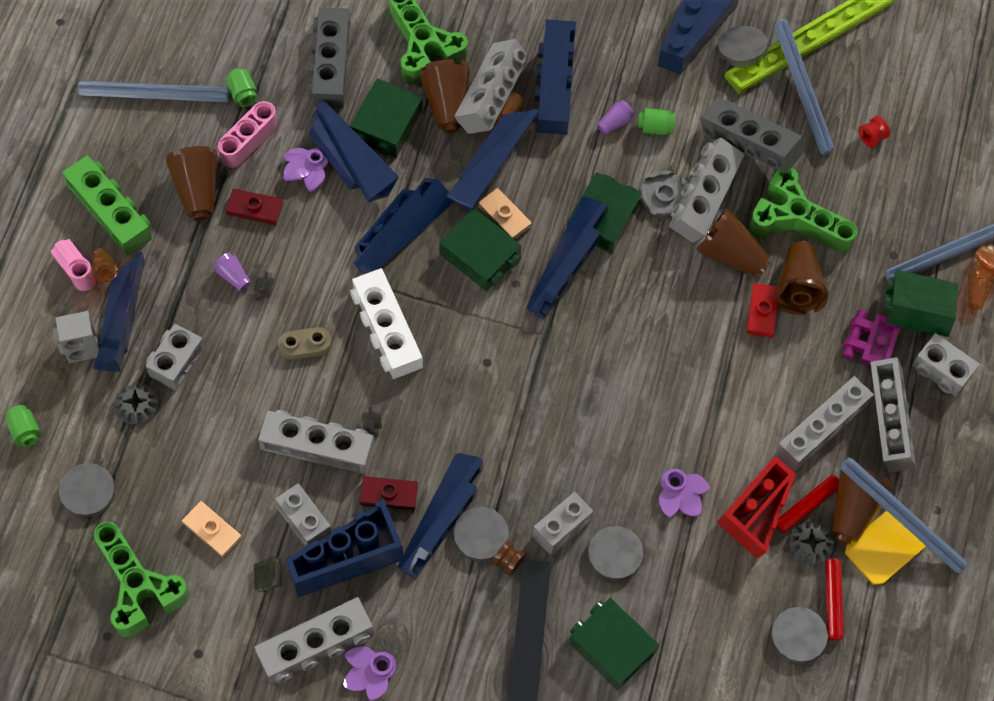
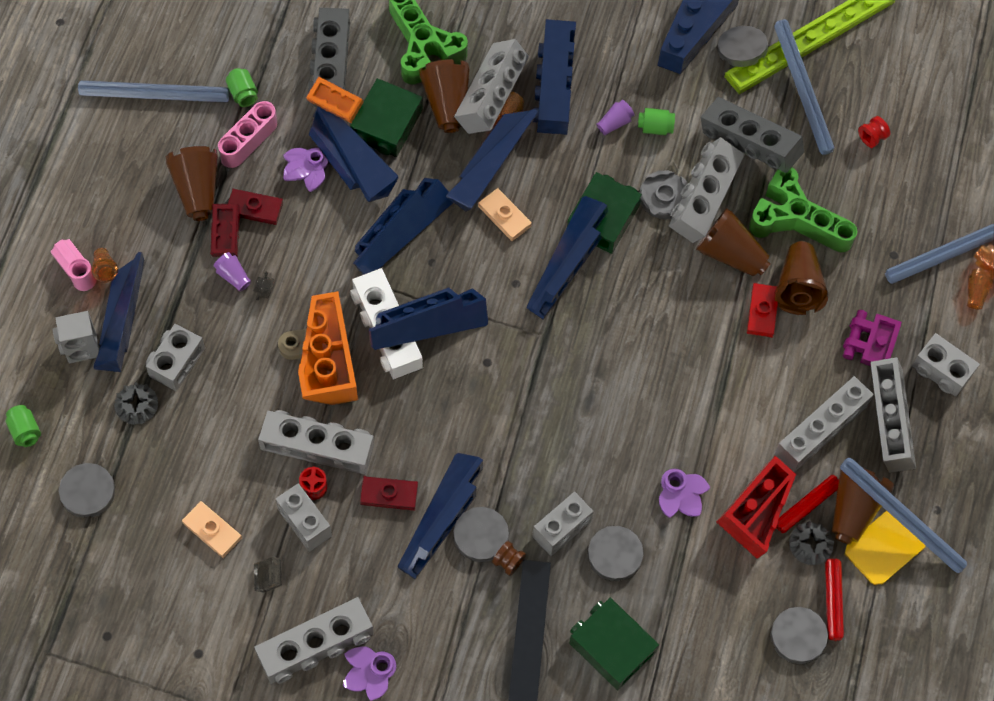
(128, 235): bright green brick -> none
(130, 598): bright green beam -> none
(225, 229): none -> dark red plate
(312, 477): none -> red wheel
(326, 361): none -> orange wedge
(334, 99): none -> orange plate
(347, 552): dark blue wedge -> none
(372, 421): clear smoke plate -> none
(429, 317): none -> dark blue wedge
(480, 249): dark green brick -> none
(921, 303): dark green brick -> none

